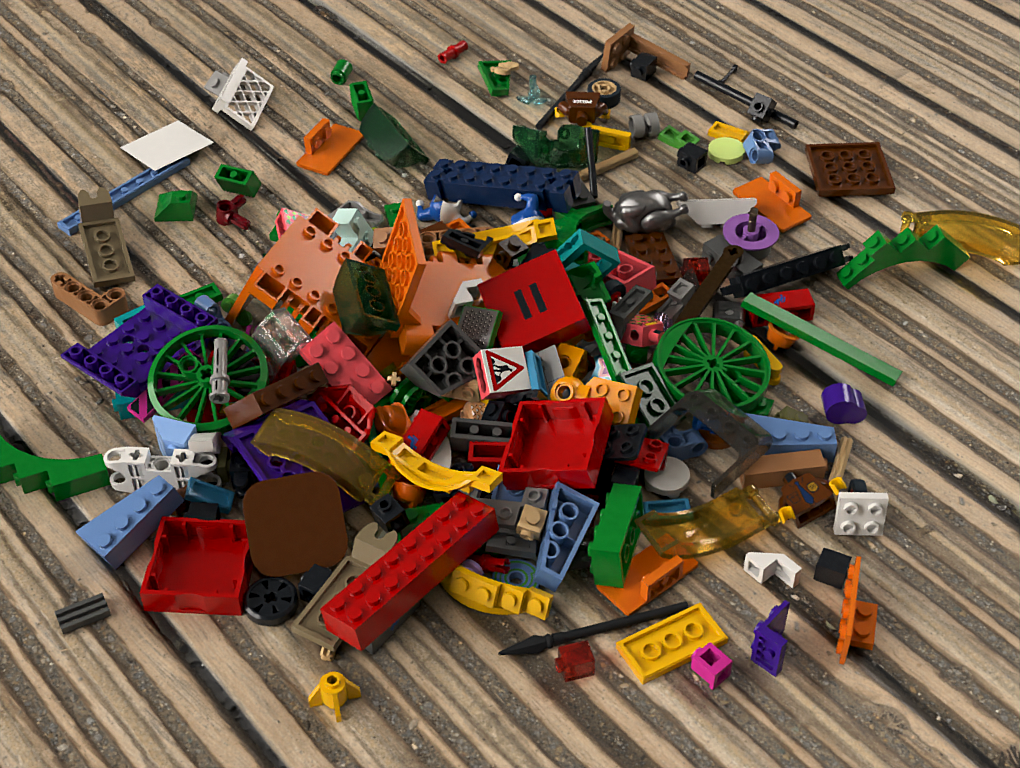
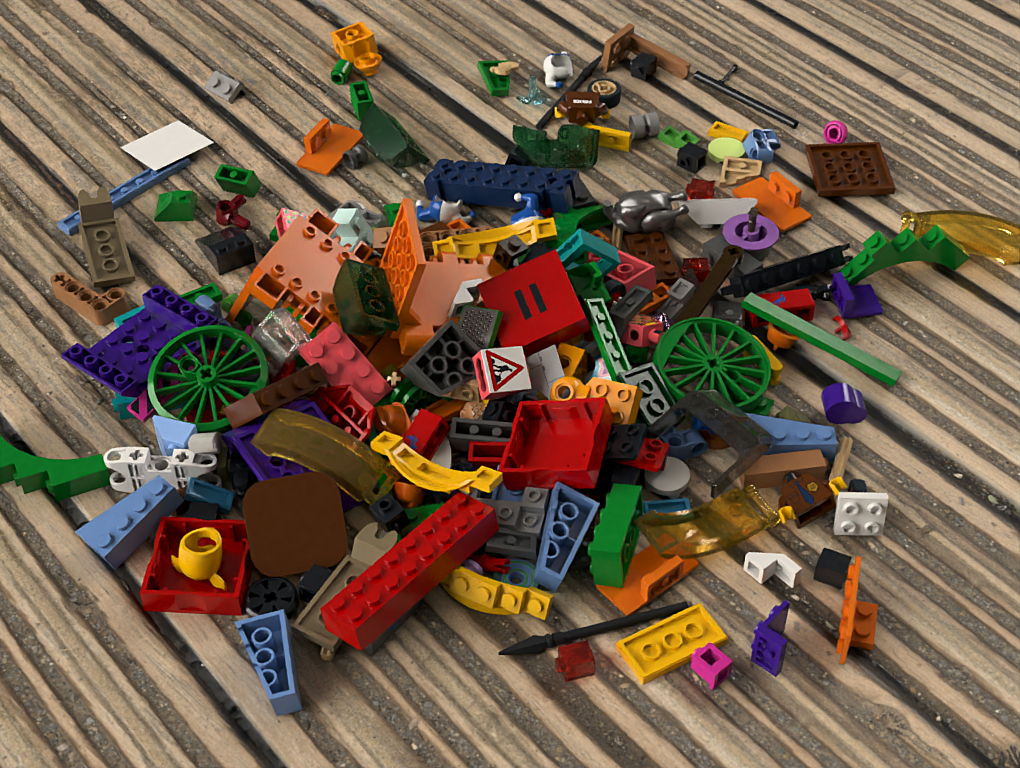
(81, 611): dark grey tile -> none
(198, 561): none -> yellow piece
(220, 379): light grey pin -> none
(227, 249): none -> black slope
(232, 88): white fence -> none
(273, 656): none -> medium blue wedge
(333, 692): yellow brick -> none
(356, 155): none -> dark grey wheel
(358, 46): none -> light orange brick
(453, 51): red pin -> none
(465, 243): black wing -> none
(531, 522): tan bracket -> none
(535, 372): dark azure tile -> none
(557, 68): none -> white piece
(591, 162): black bar -> none
(611, 163): tan axle -> none
(700, 189): none -> clear red window
(739, 171): none -> tan wing
(761, 108): black brick -> none
(817, 291): none -> black bar
(835, 132): none -> dark pink brick
(844, 328): none -> red piece
(854, 300): none -> dark purple bracket

